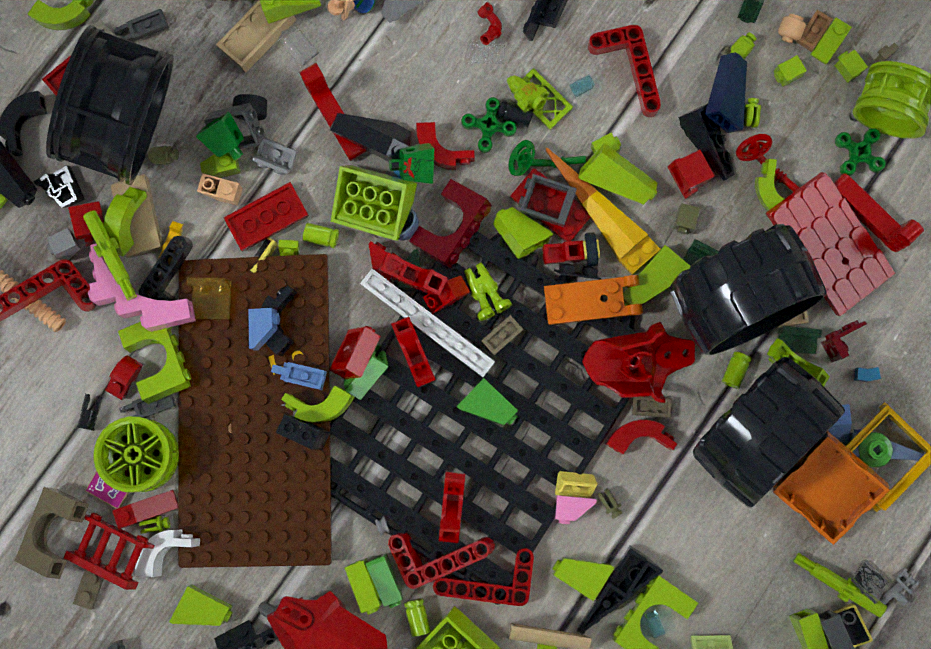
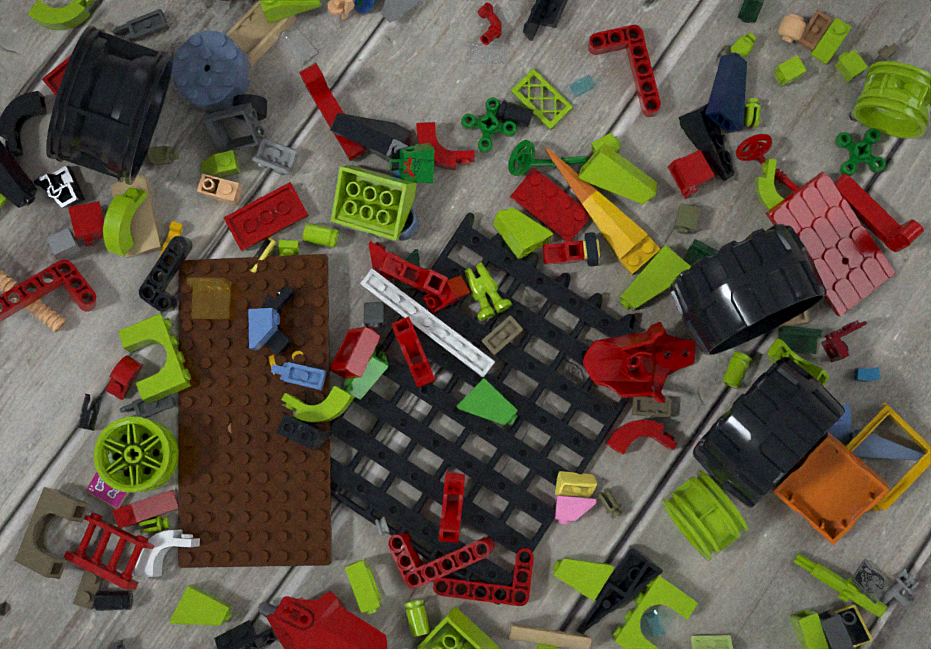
(107, 248): lime piece -> none
(113, 600): none -> black piece
(155, 313): bright pink arch -> none
(211, 70): none -> sand blue piece
(222, 136): green torso -> none
(374, 315): none -> dark grey slope
(385, 581): bright green slope -> none
(448, 248): dark red arch -> none
(527, 94): lime rock -> none
(530, 184): dark grey window -> none
(582, 300): orange hinge -> none
(587, 272): black piece -> none
(704, 515): none -> lime wheel
(869, 456): bright green piece -> none

